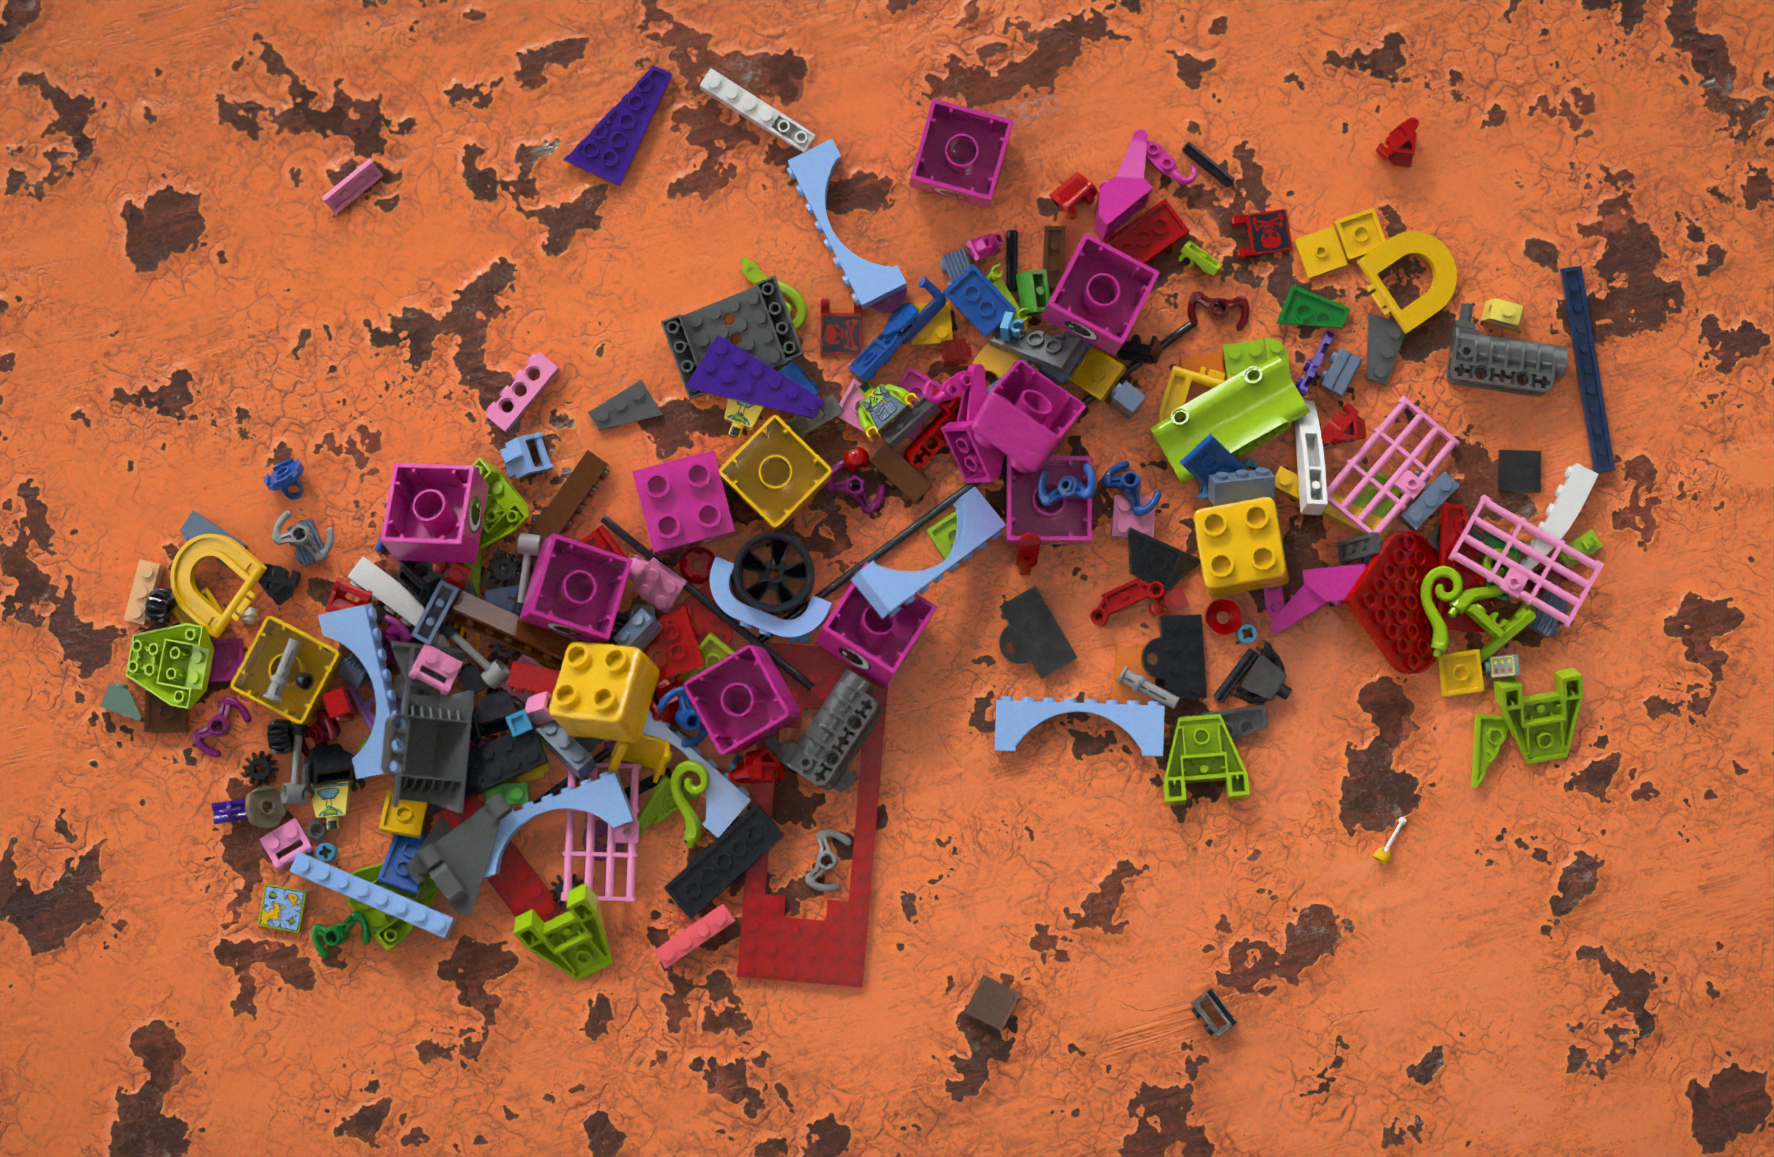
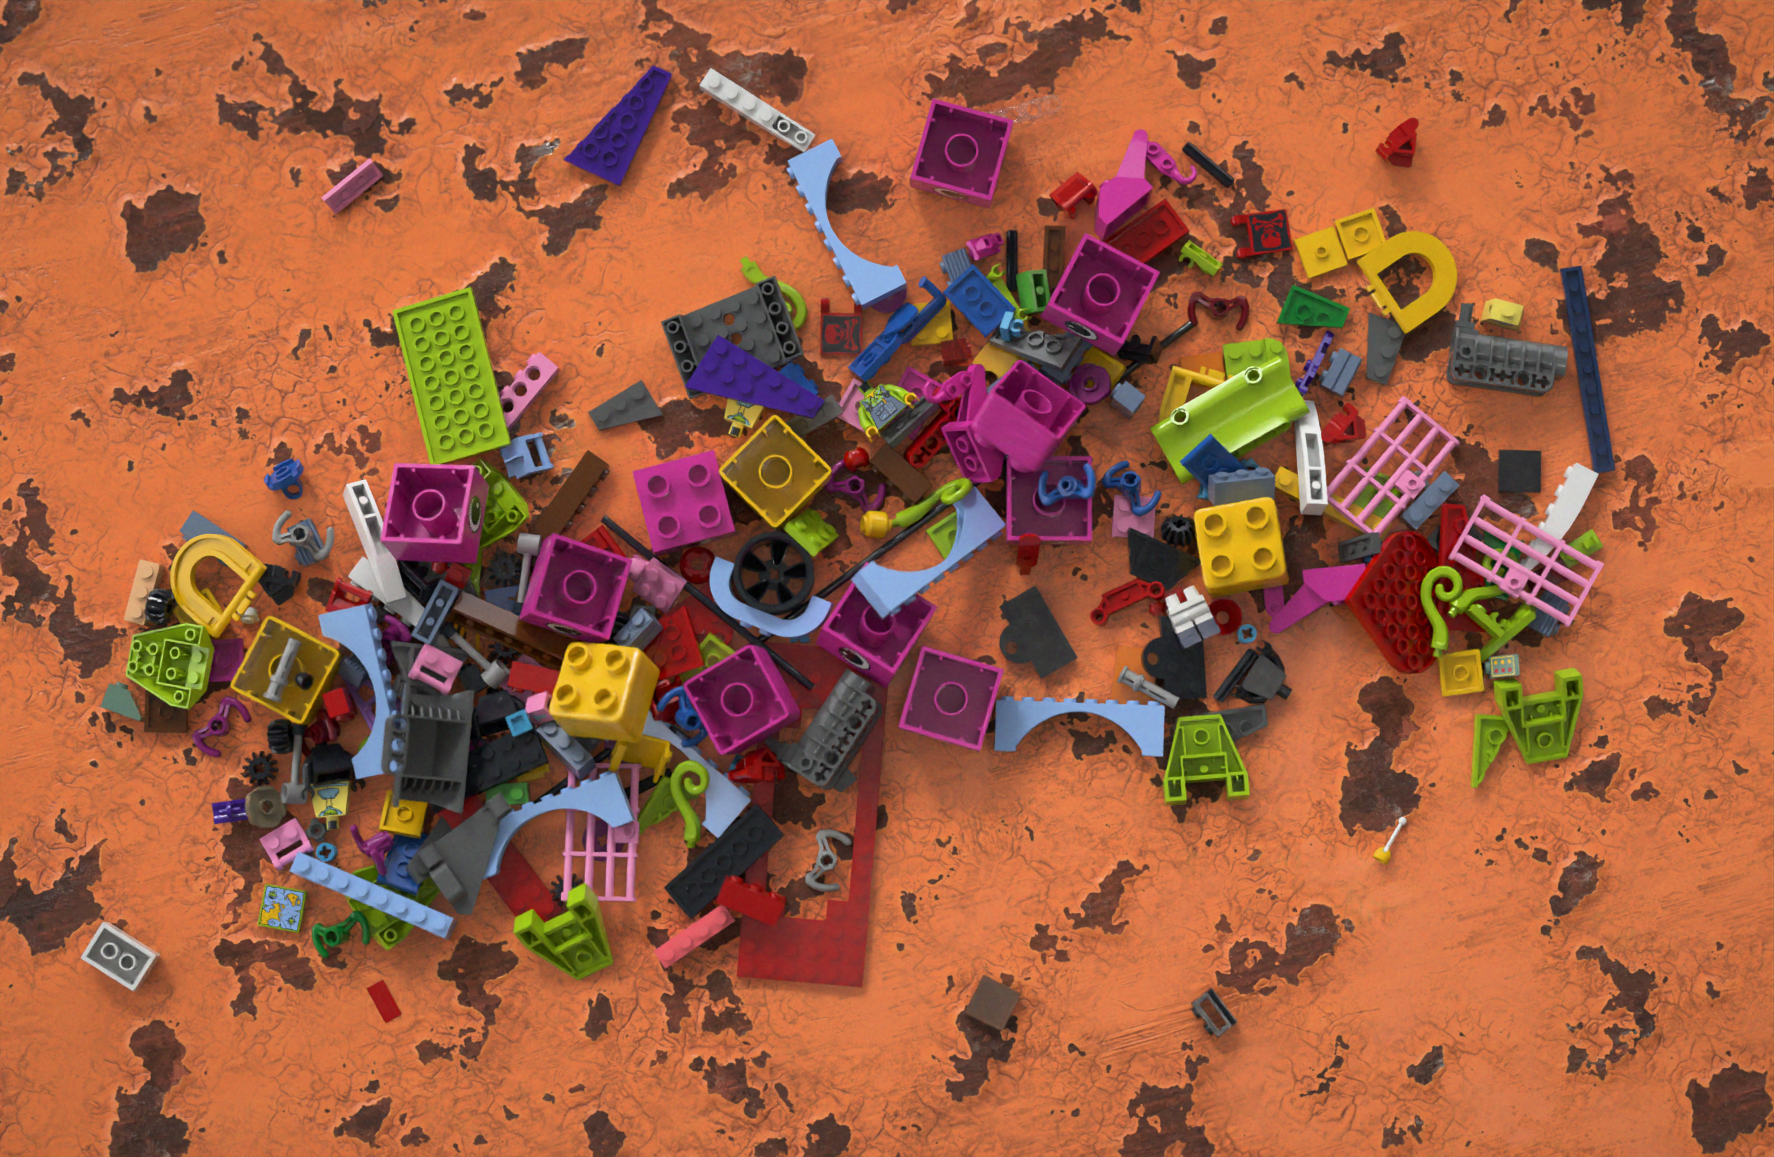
(120, 956): none -> white brick
(369, 528): none -> white slope
(374, 847): none -> magenta piece
(384, 1001): none -> red sticker
(452, 377): none -> lime plate
(750, 900): none -> red brick
(811, 531): none -> lime plate
(875, 524): none -> yellow head
(948, 495): none -> lime plant
(950, 699): none -> dark pink brick
(1096, 374): none -> magenta plate
(1178, 530): none -> black gear
(1186, 613): none -> white hips

